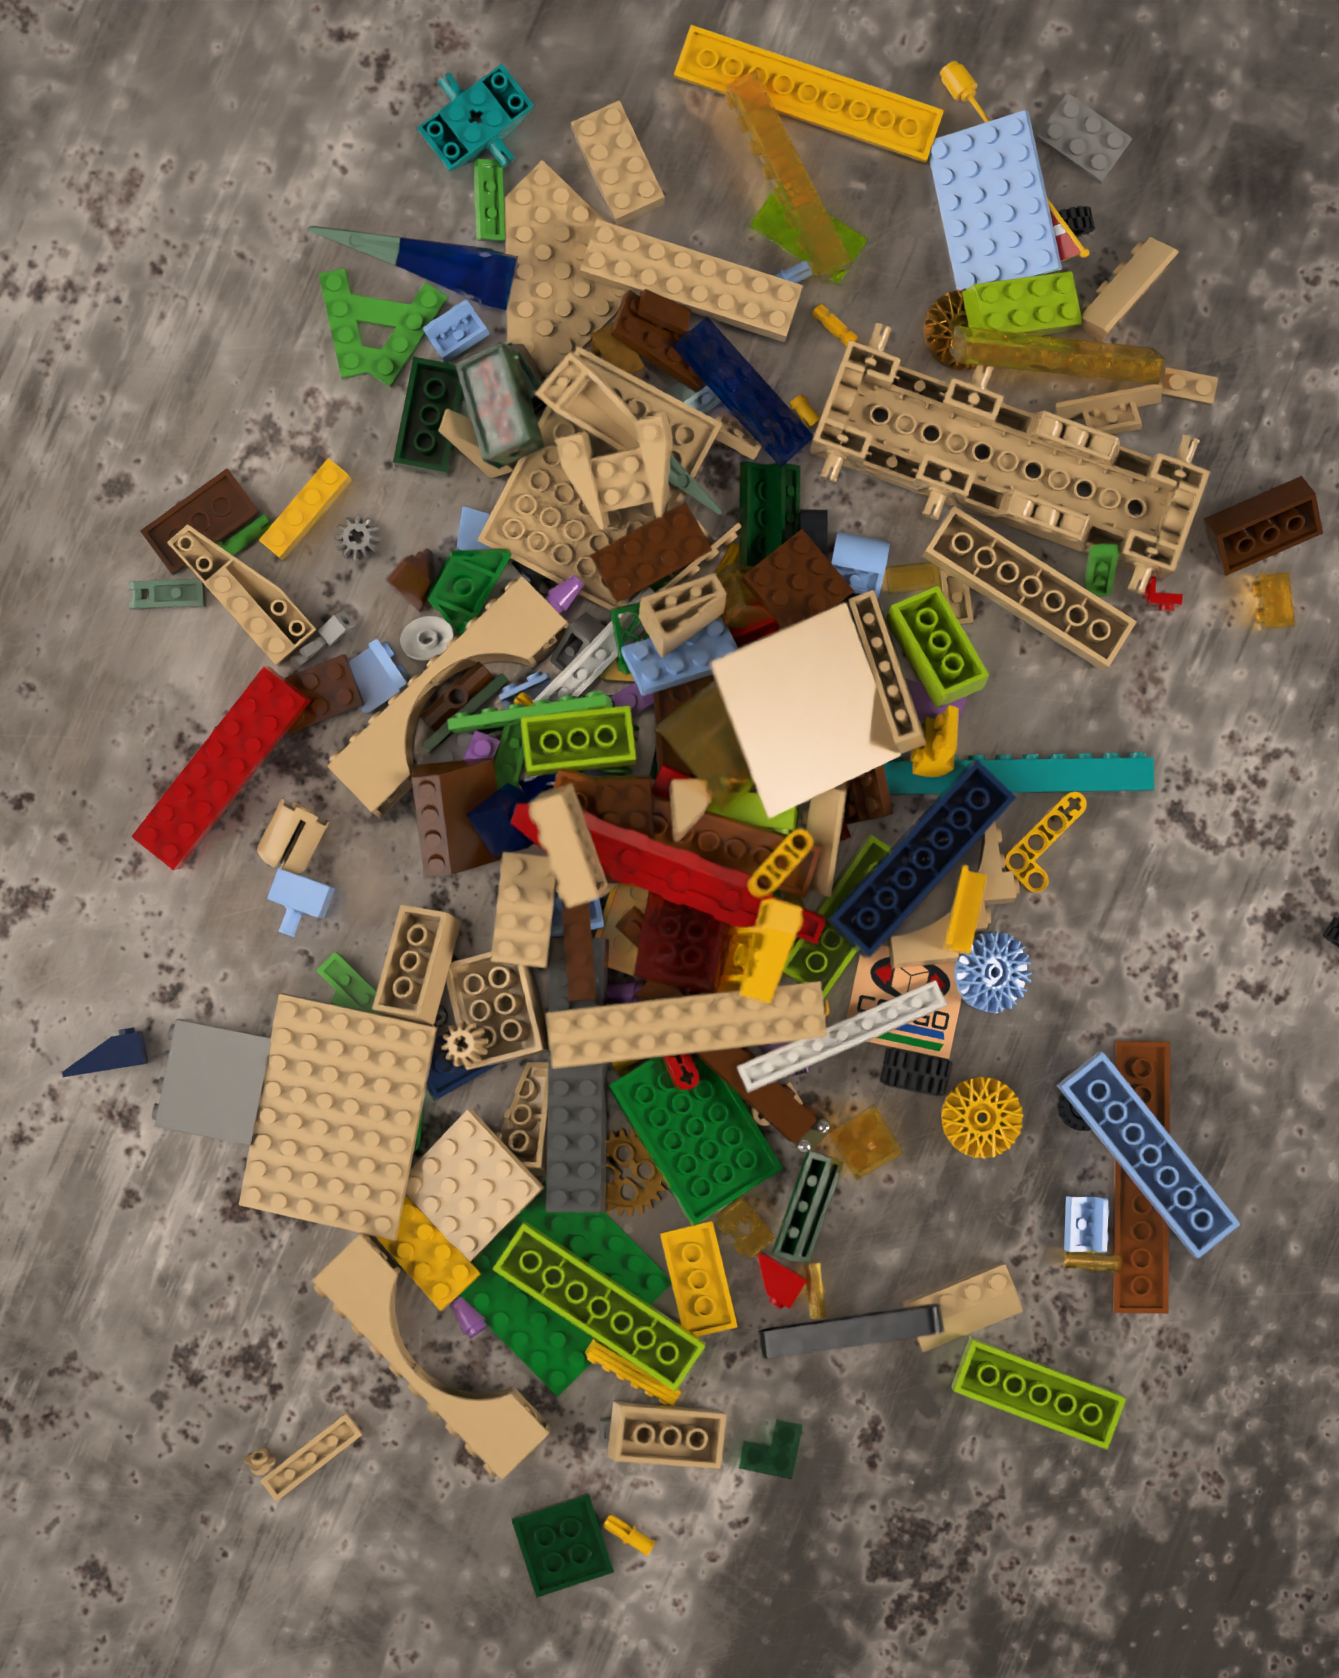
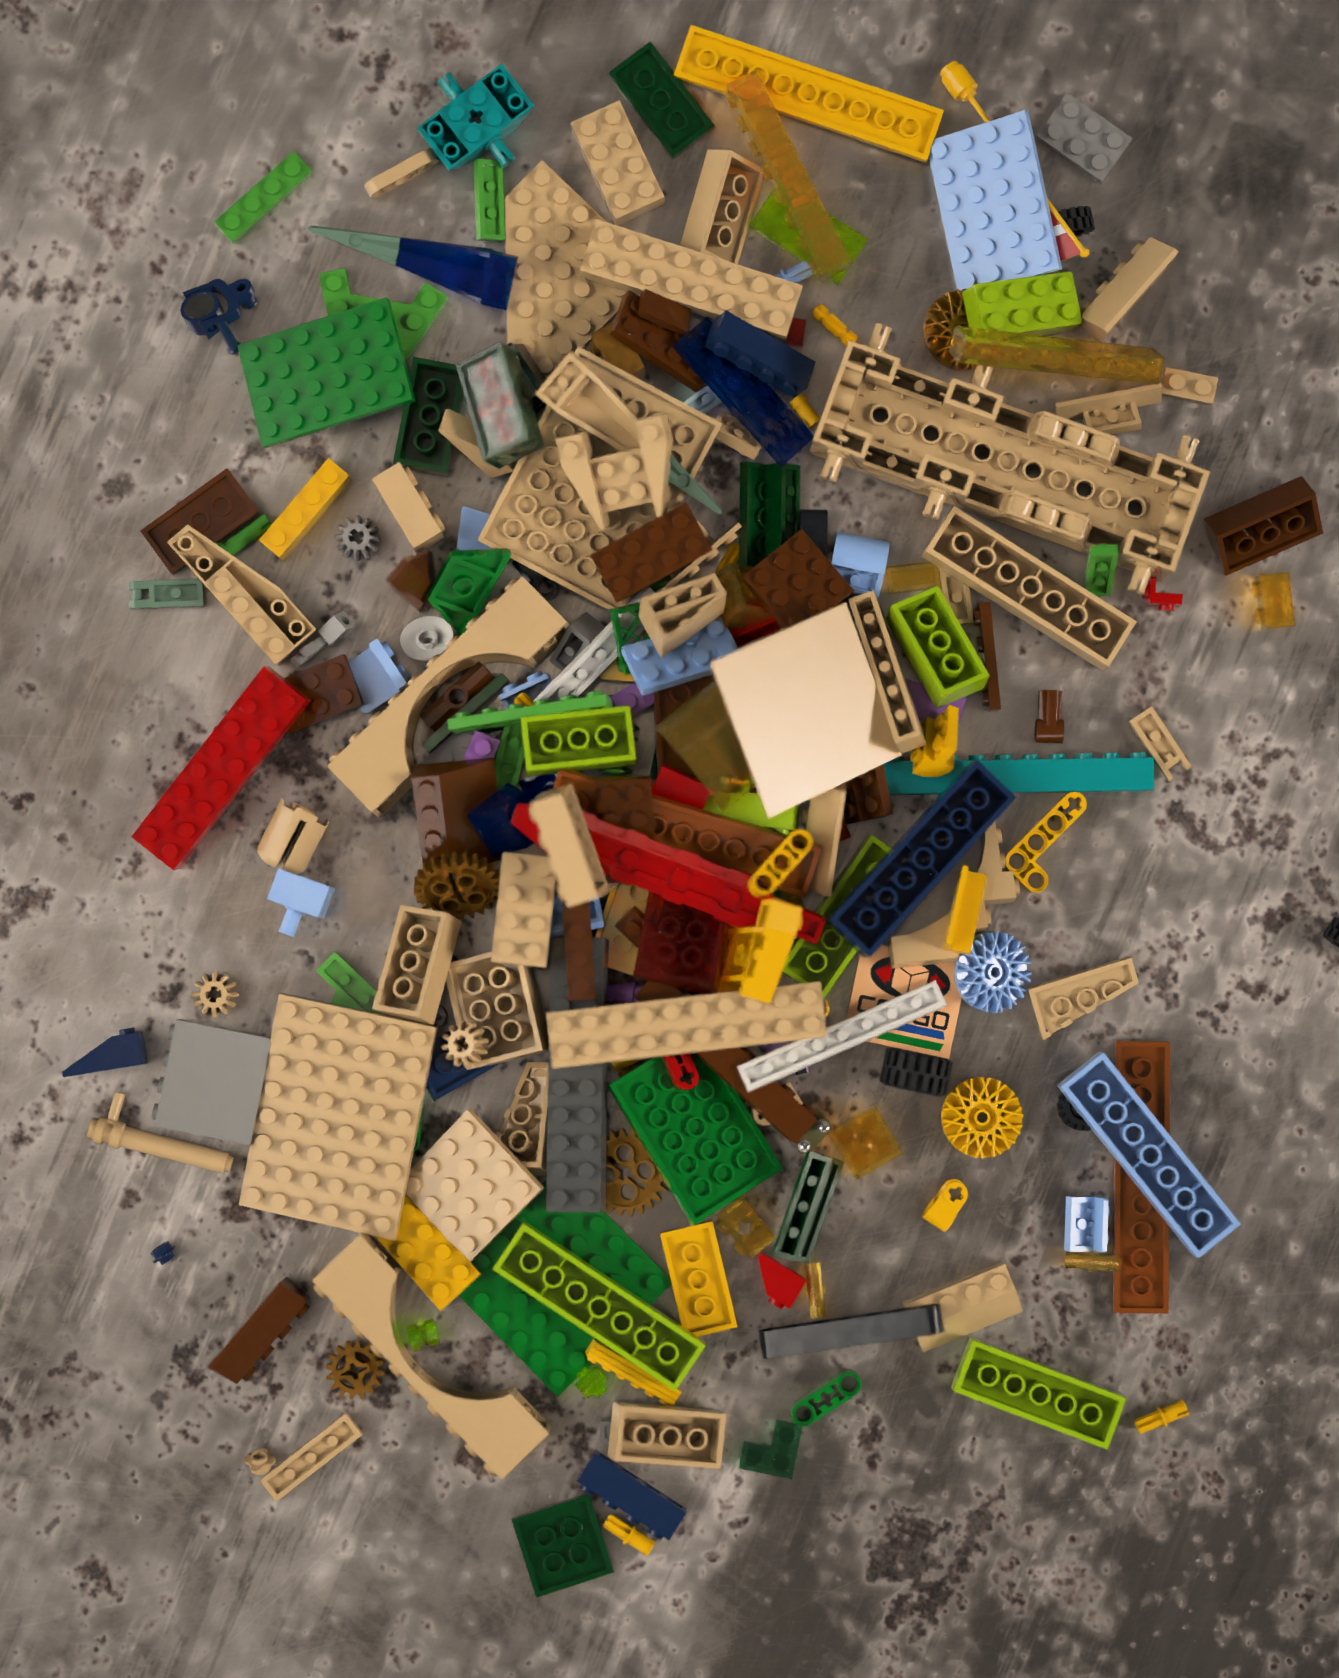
(119, 1135): none -> tan cylinder
(163, 1253): none -> dark blue plate
(207, 316): none -> dark blue piece
(220, 1001): none -> tan gear
(260, 1331): none -> reddish brown slope
(263, 197): none -> bright green plate
(326, 373): none -> green plate
(357, 1381): none -> pearl gold gear
(401, 173): none -> tan beam
(410, 507): none -> tan brick
(423, 1335): none -> clear neon green wheel
(455, 331): light blue bracket -> none
(469, 1318): medium lavender cone -> none
(473, 878): none -> pearl gold gear
(563, 594): medium lavender cone -> none
(591, 1382): none -> clear neon green gear
(632, 1495): none -> dark blue brick
(661, 100): none -> dark green tile
(688, 804): tan slope -> none
(722, 205): none -> tan slope
(760, 354): none -> dark blue brick
(796, 333): none -> clear red plate
(825, 1408): none -> green beam
(943, 1209): none -> yellow piece
(986, 645): none -> reddish brown plate
(1049, 725): none -> reddish brown piece
(1076, 994): none -> tan wing
(1158, 741): none -> tan hinge
(1161, 1416): none -> yellow axle

